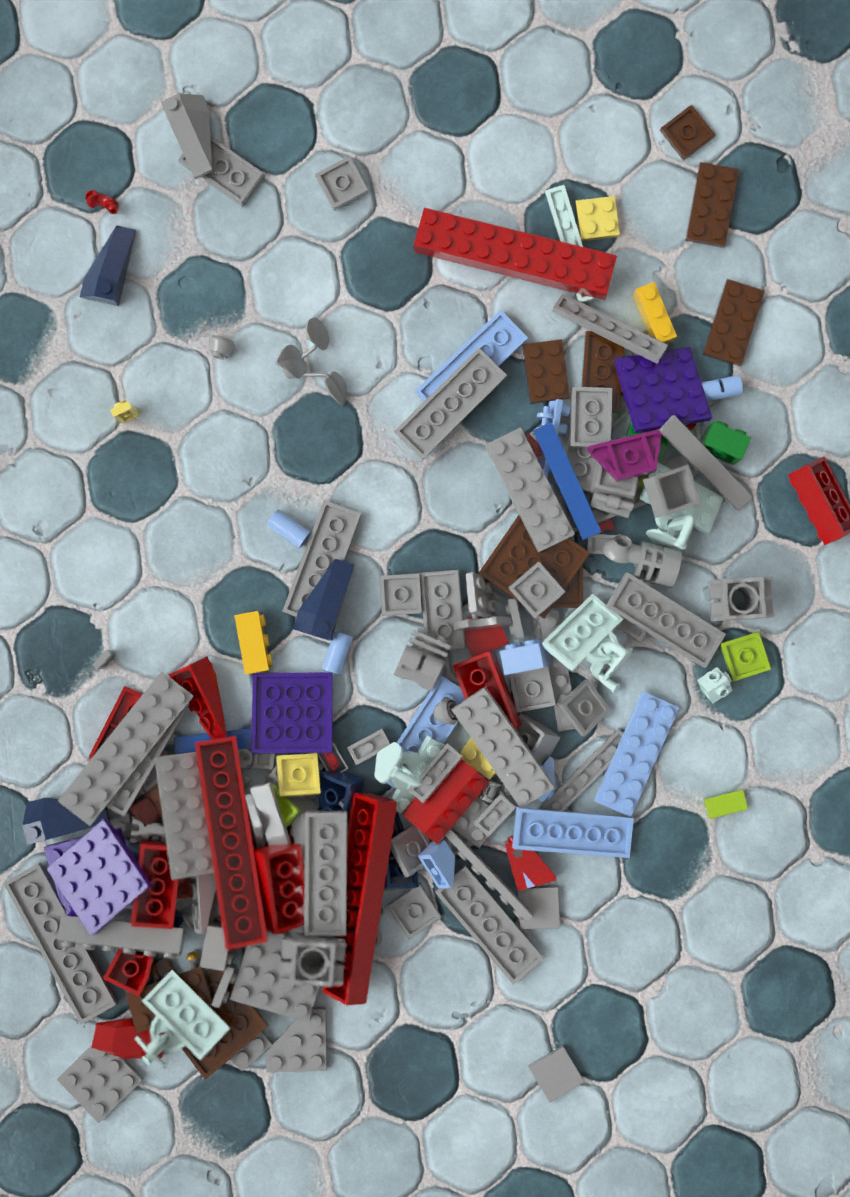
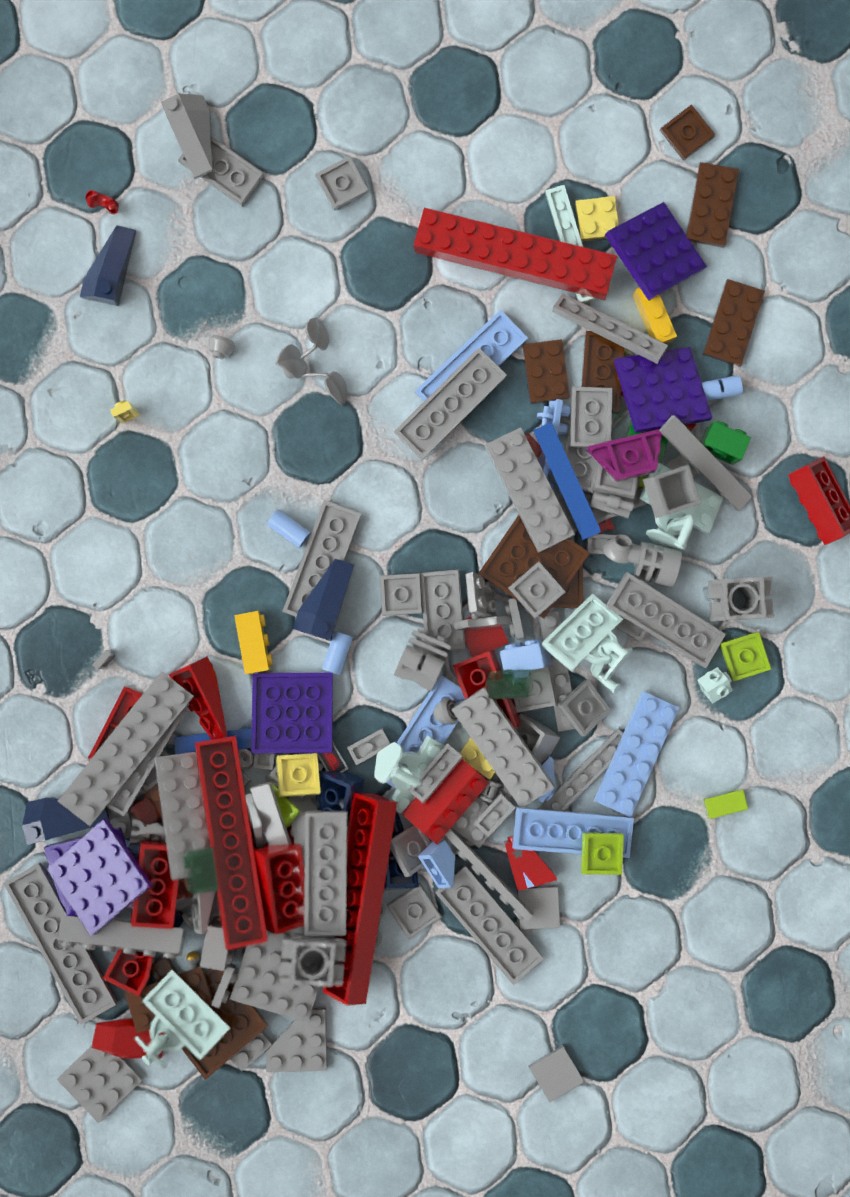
(201, 870): none -> clear green brick
(509, 684): none -> clear green brick
(602, 853): none -> lime plate
(655, 251): none -> dark purple plate

